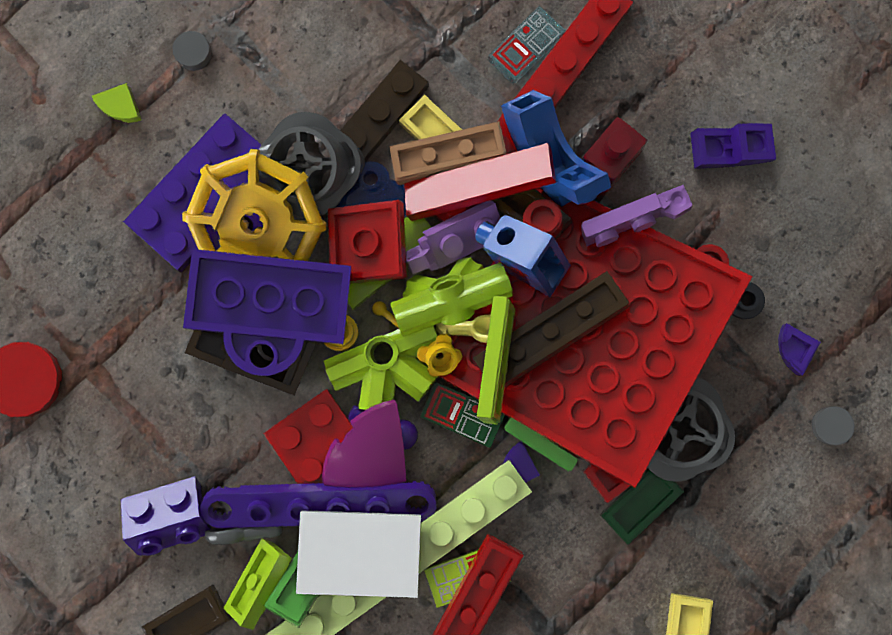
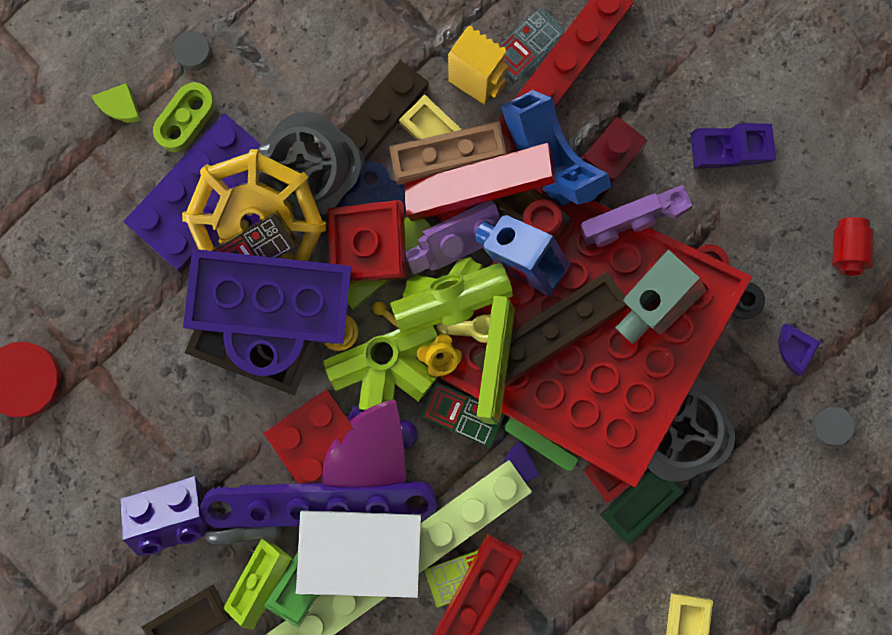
(181, 116): none -> lime plate
(264, 238): none -> dark brown tile
(477, 66): none -> yellow brick
(666, 281): none -> sand green torso
(853, 246): none -> red brick

